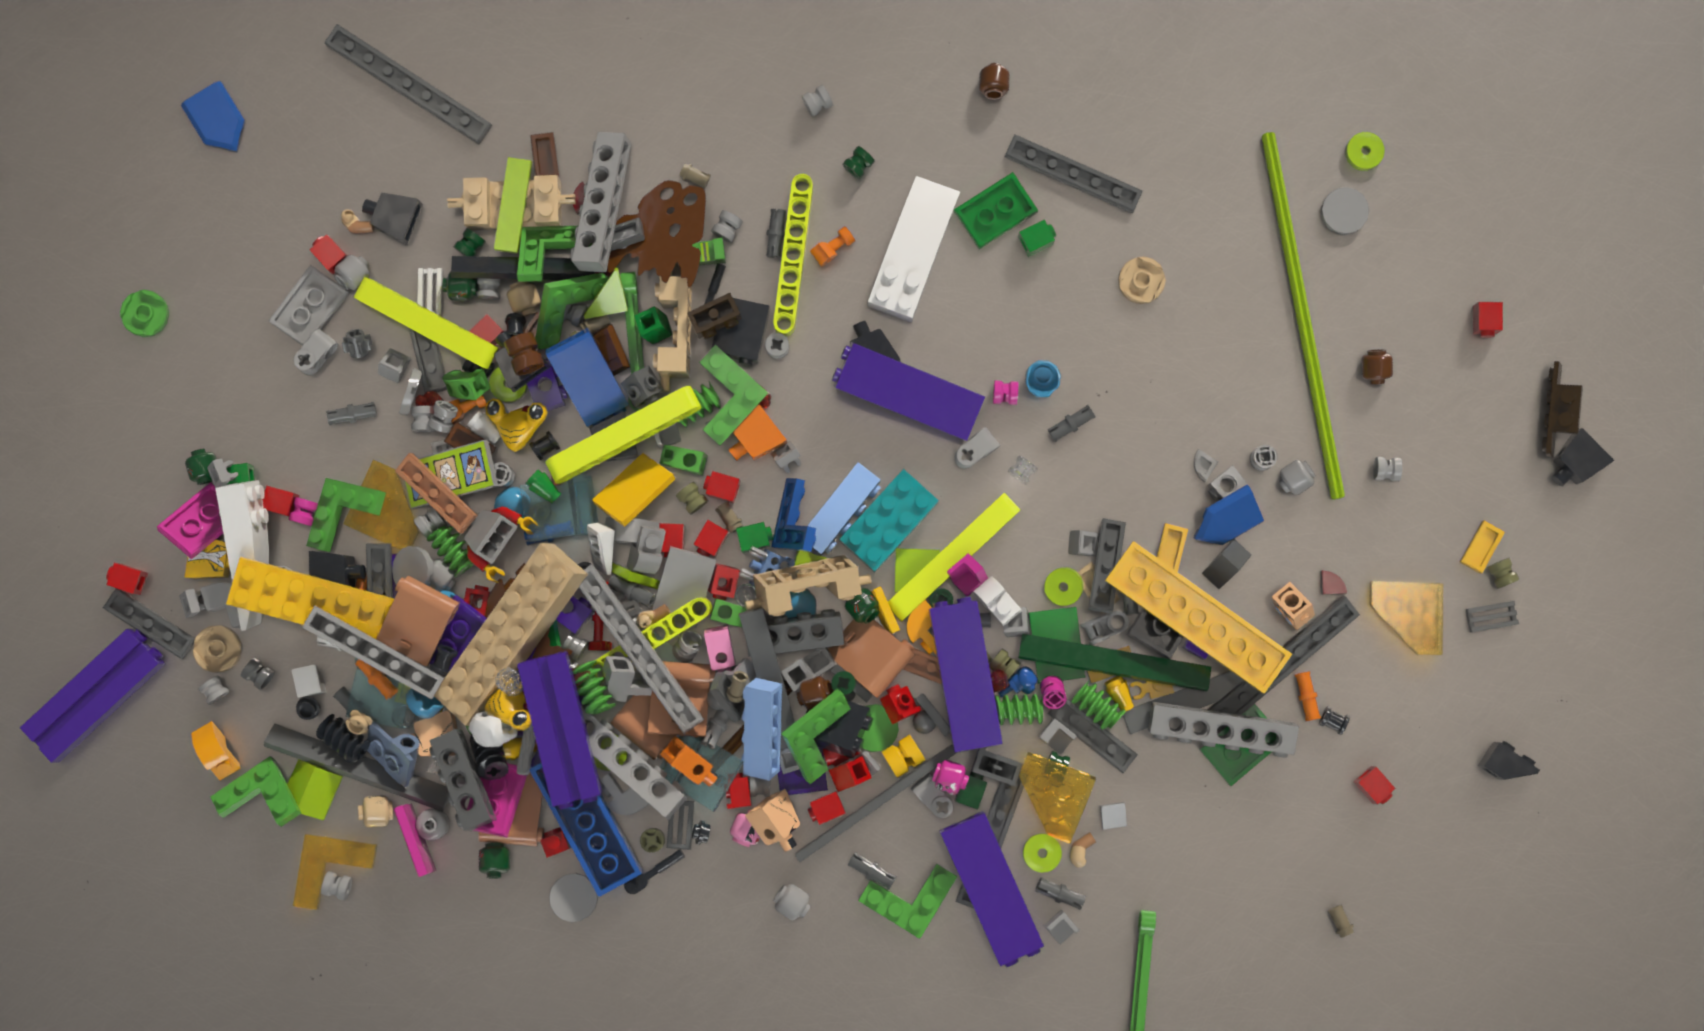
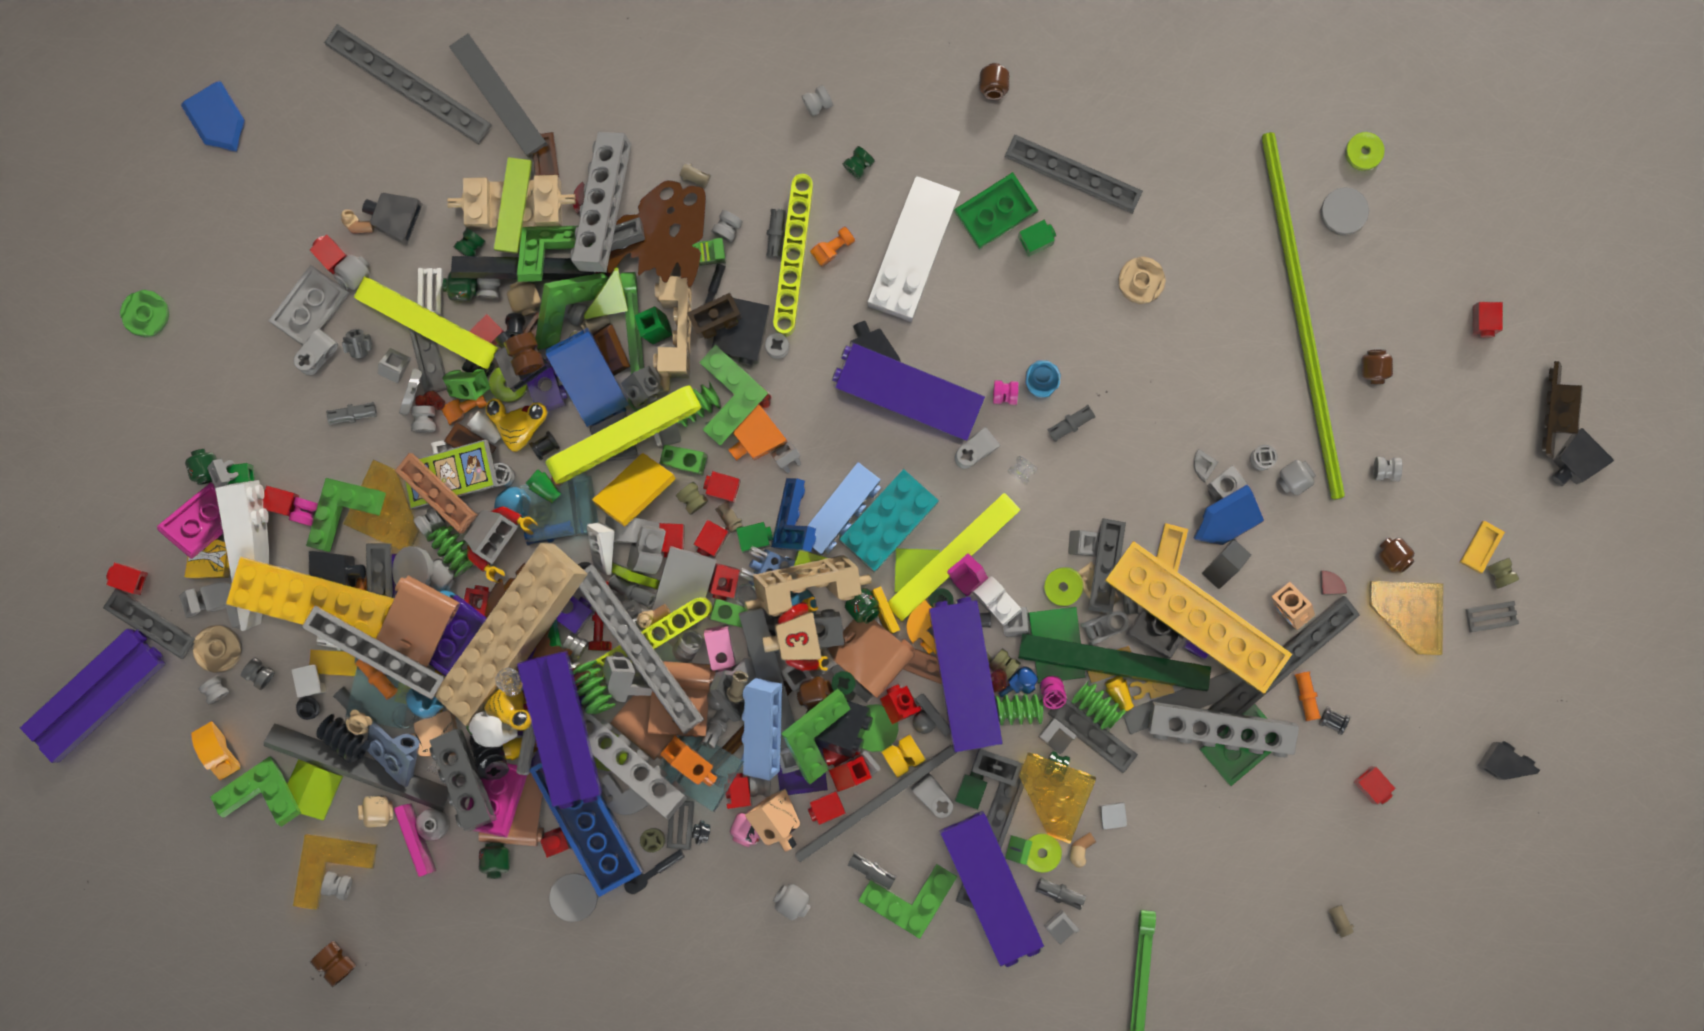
(333, 662): none -> yellow tile
(333, 963): none -> reddish brown wheel
(442, 416): light grey wheel -> none
(443, 660): black bush -> none
(498, 95): none -> dark grey tile
(797, 638): none -> tan torso
(950, 777): dark pink head -> none
(1018, 850): none -> bright green tile
(1396, 554): none -> reddish brown head

